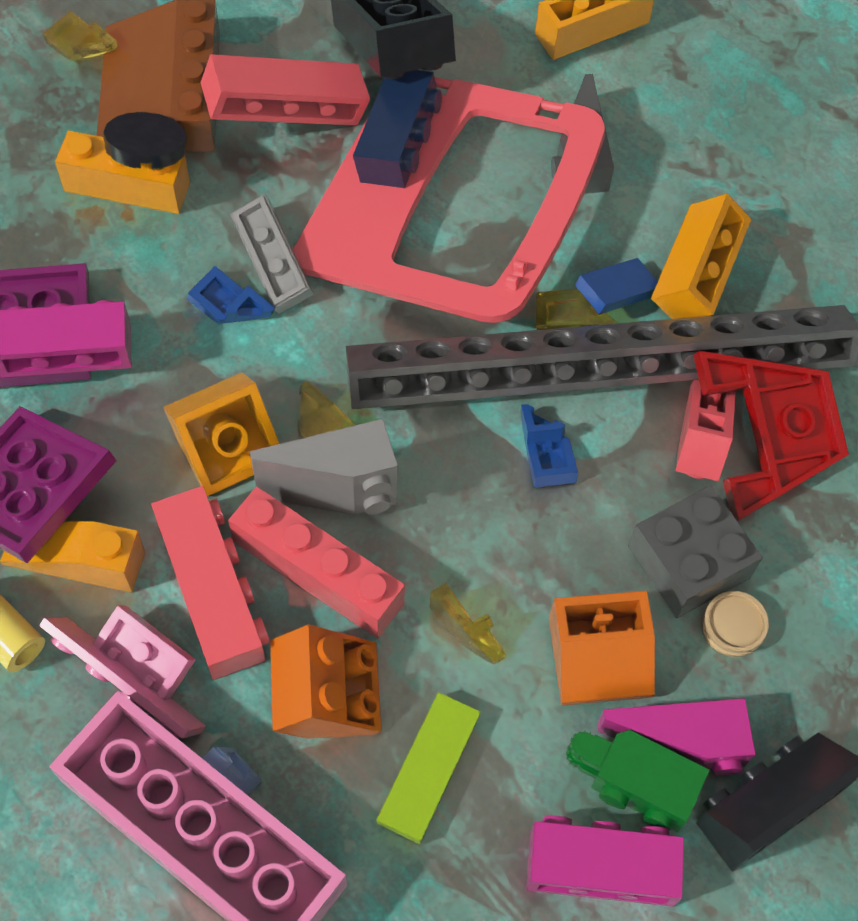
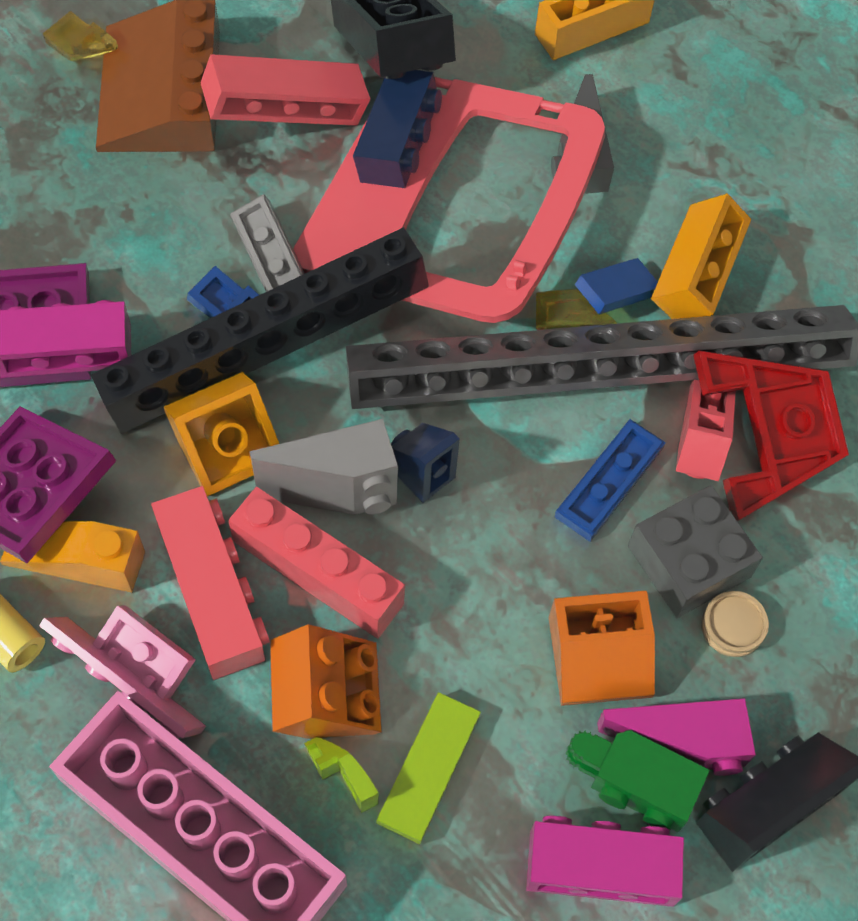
(91, 172): light orange brick -> none
(145, 139): black tile -> none
(233, 767): light blue tile -> none
(262, 329): none -> black brick
(318, 413): clear yellow slope -> none
(331, 759): none -> lime slope
(426, 459): none -> dark blue slope
(473, 635): clear yellow slope -> none
(547, 450): blue slope -> none
(609, 480): none -> blue tile

